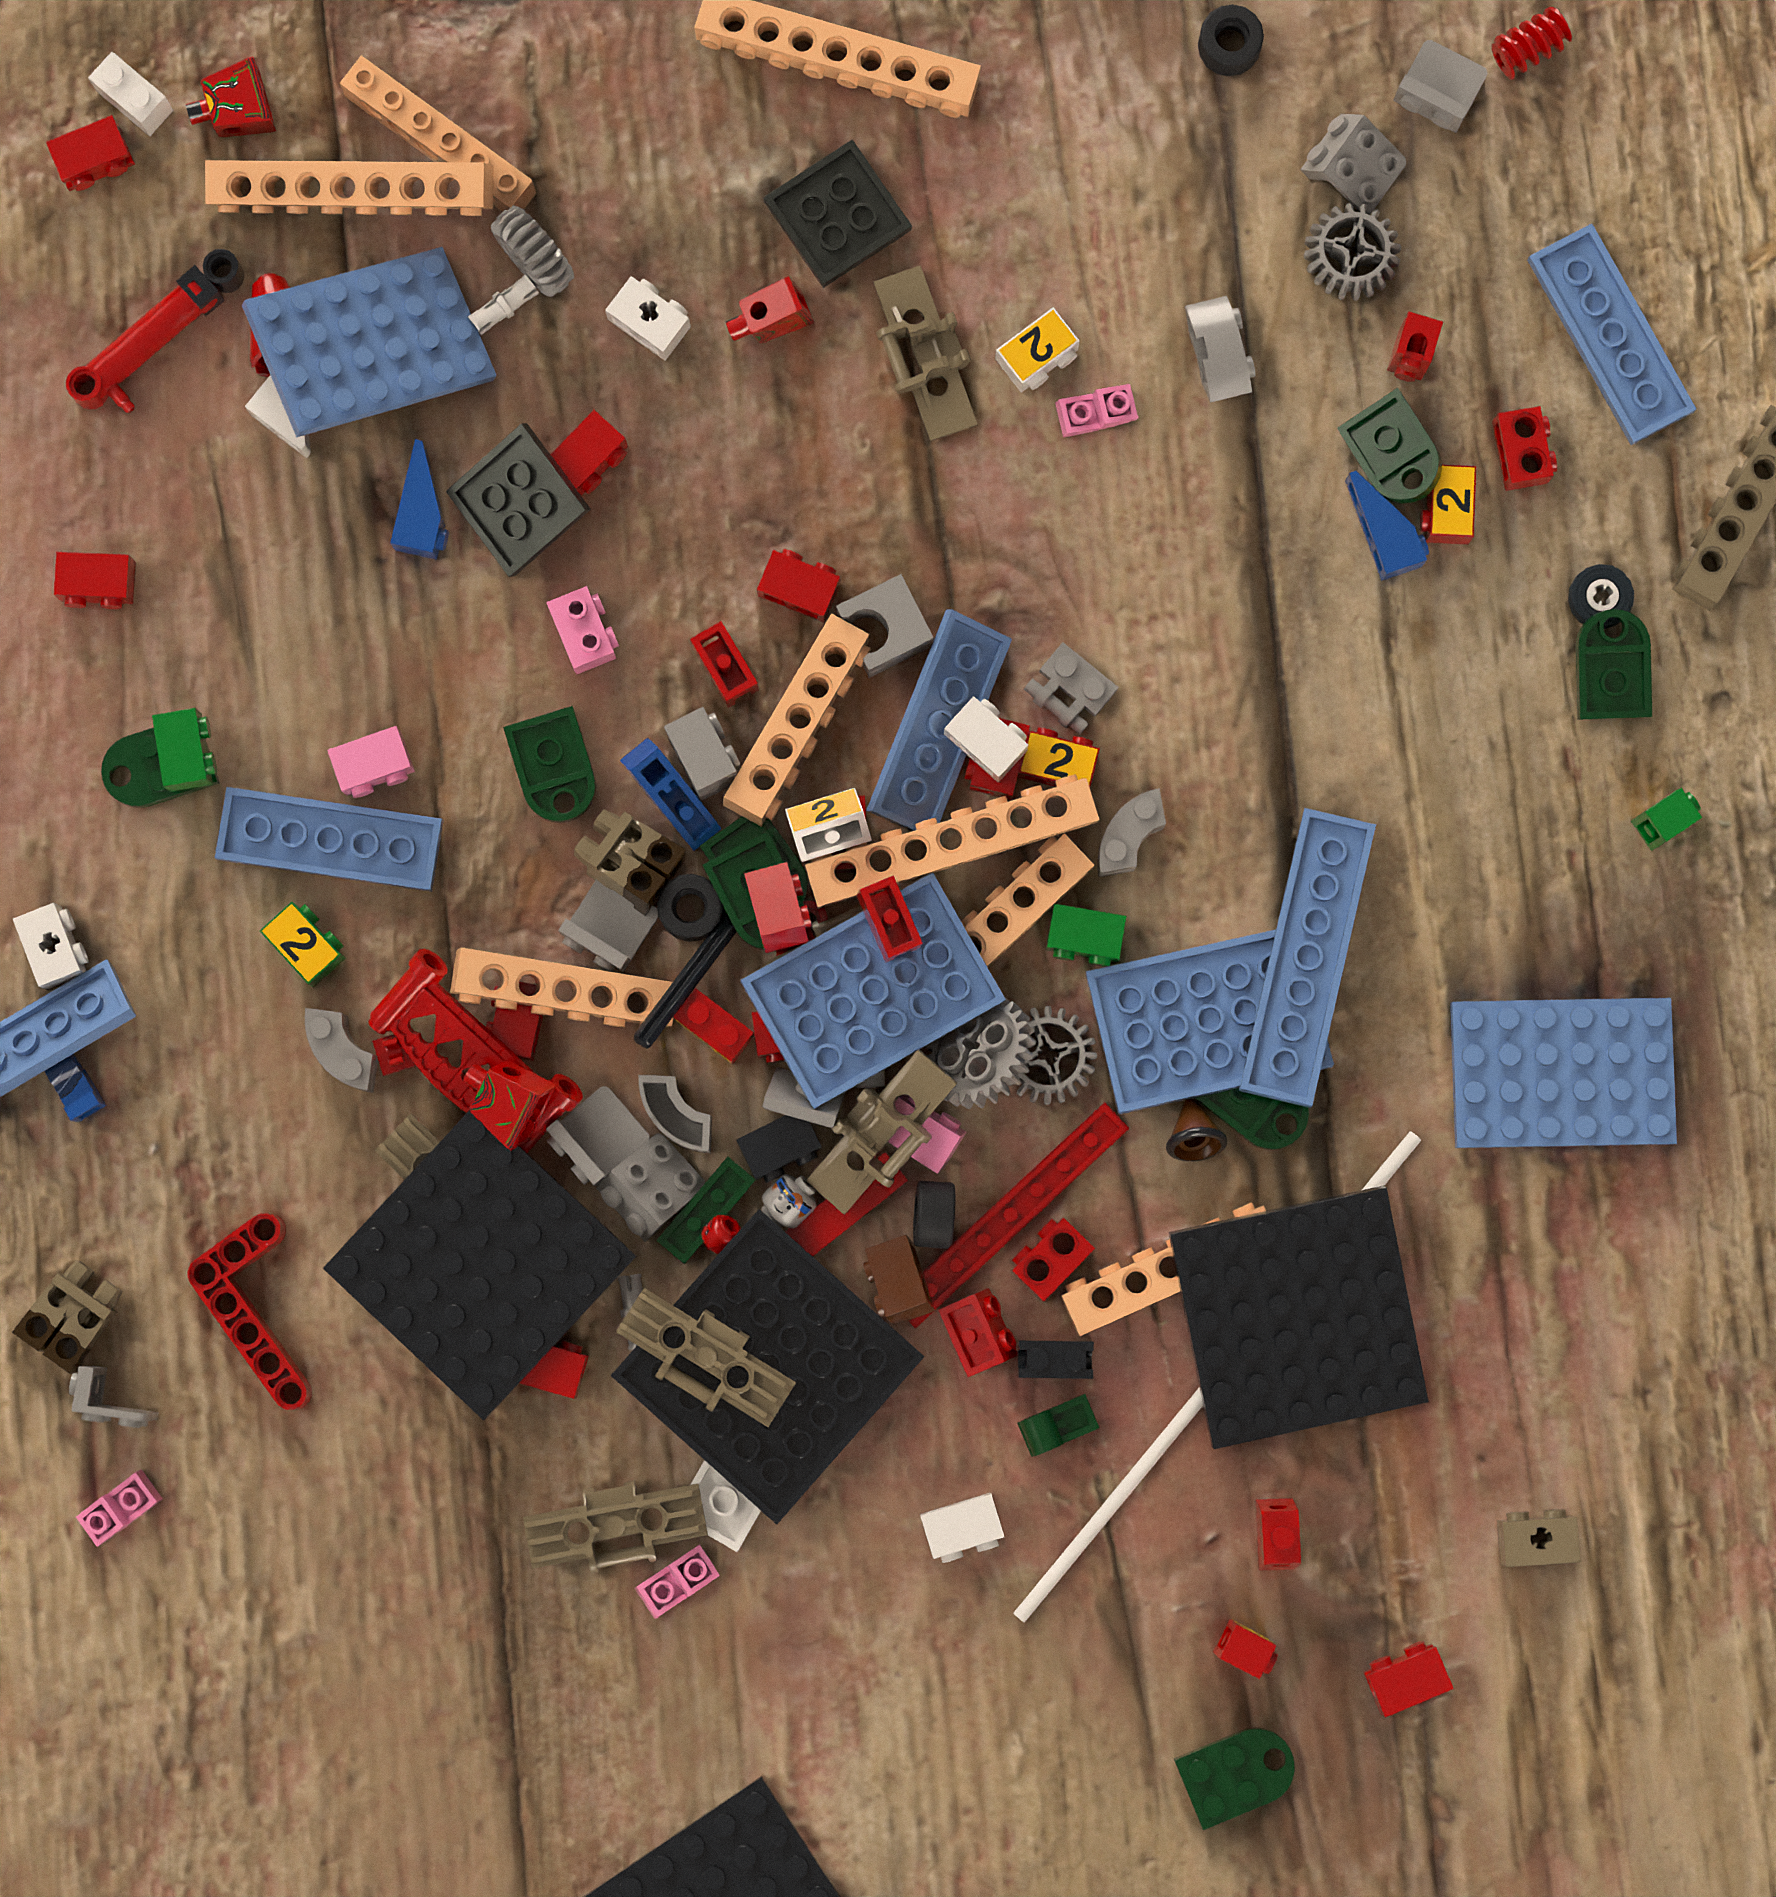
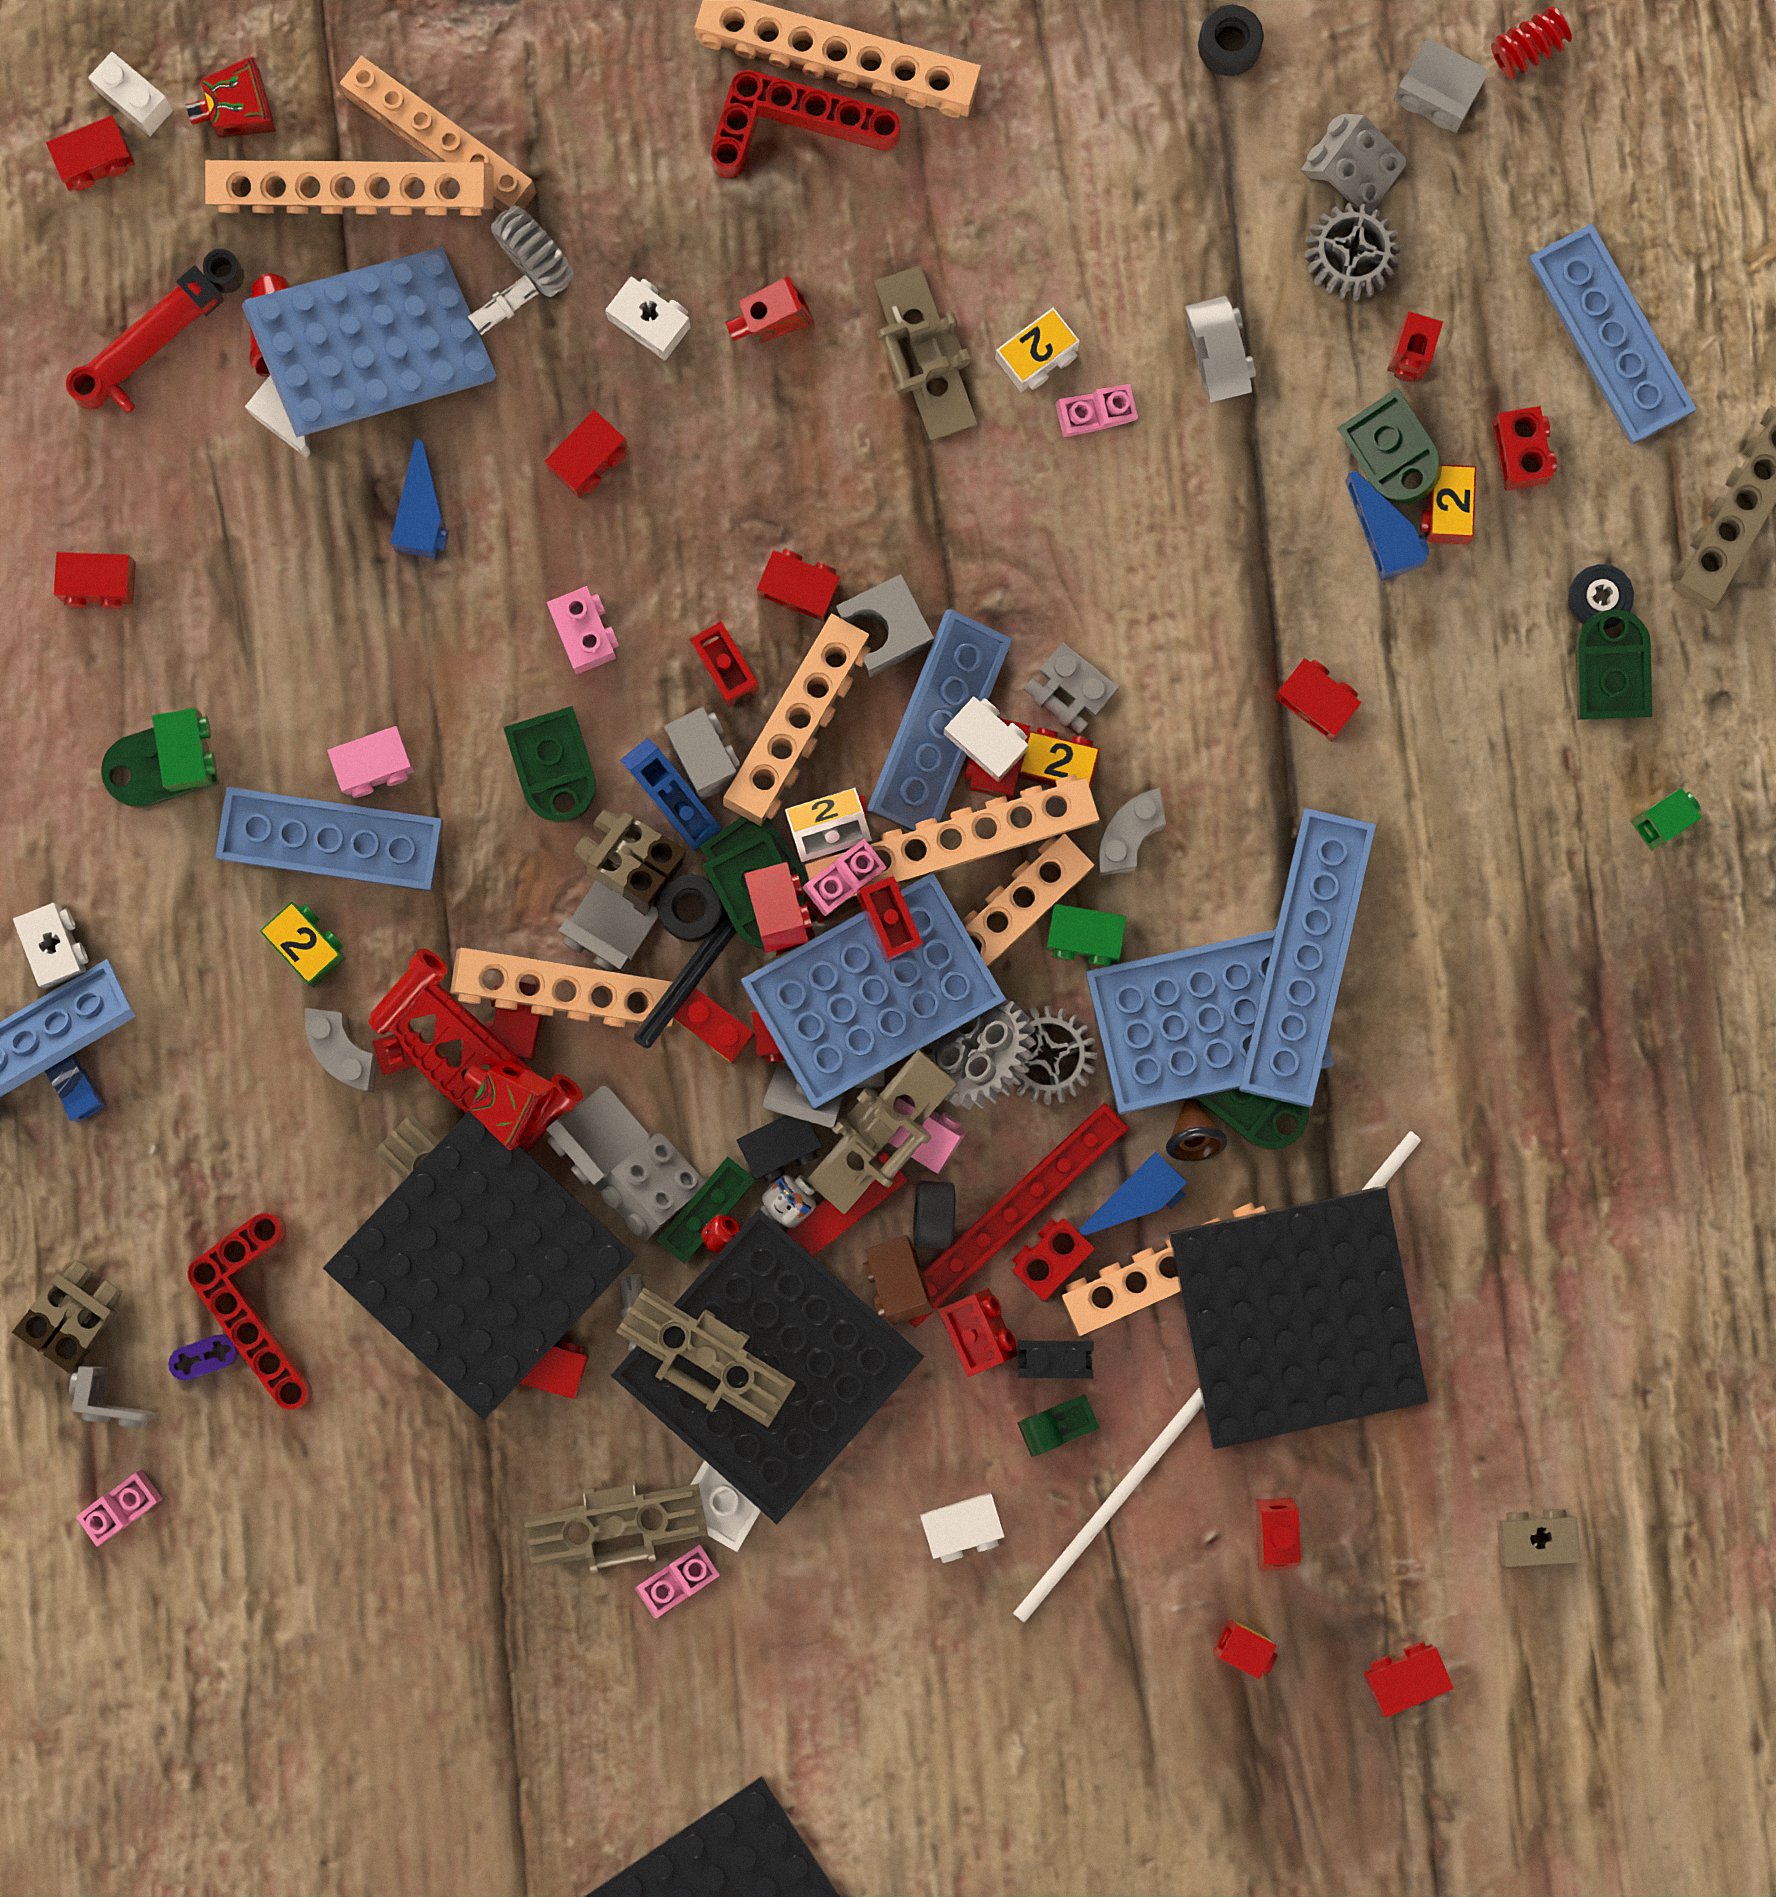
(200, 1349): none -> dark purple beam
(518, 500): pearl dark grey plate -> none
(672, 1115): light grey brick -> none
(794, 114): none -> red beam
(837, 213): pearl dark grey plate -> none
(844, 877): none -> bright pink slope
(1142, 1193): none -> blue slope
(1231, 1775): dark green plate -> none
(1318, 698): none -> red brick
(1563, 1073): medium blue plate -> none

